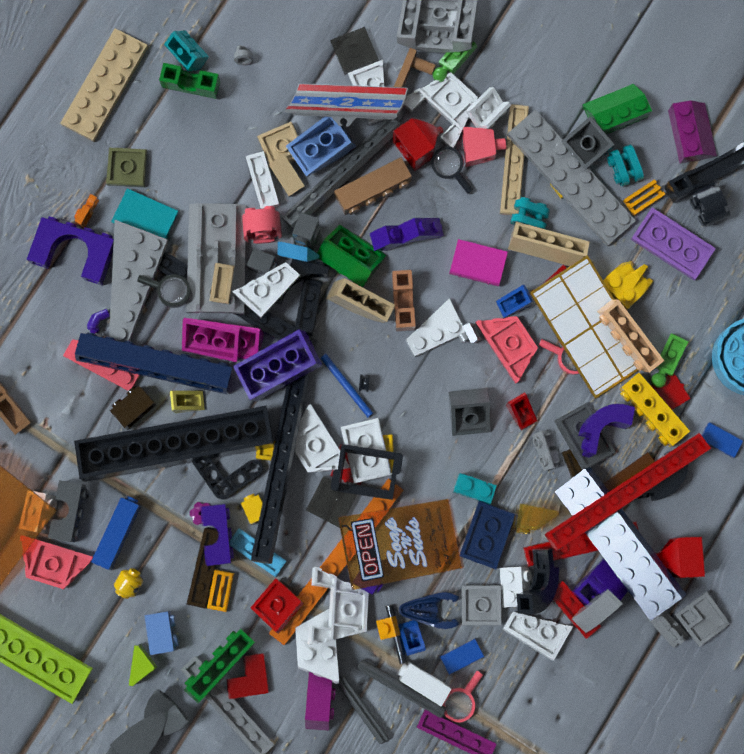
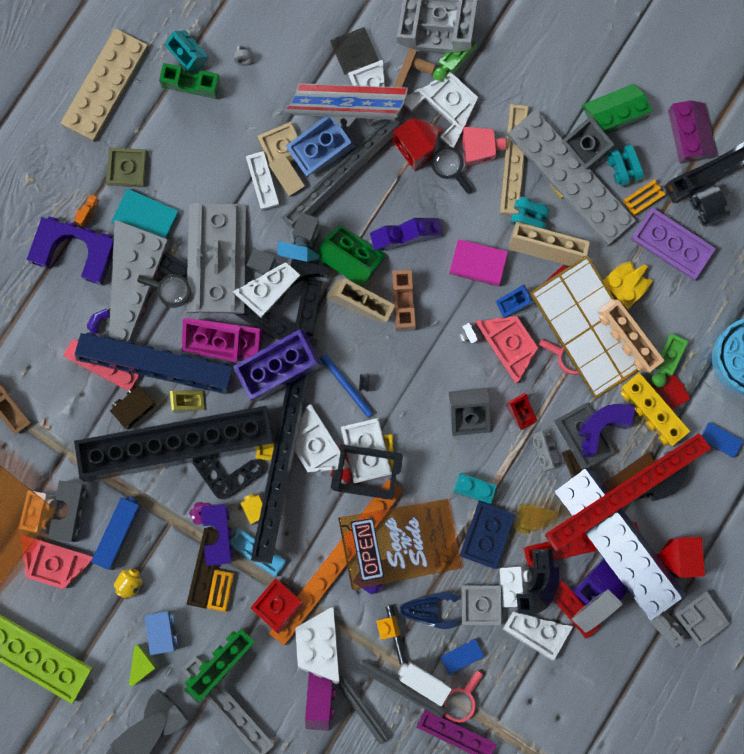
(221, 283): tan tile -> none
(254, 680): red tile -> none
(261, 225): coral brick -> none
(330, 504): clear smoke tile -> none
(346, 611): white wing -> none
(373, 186): medium nougat brick -> none
(411, 637): blue slope -> none
(436, 330): white wing -> none
(487, 109): white bracket -> none

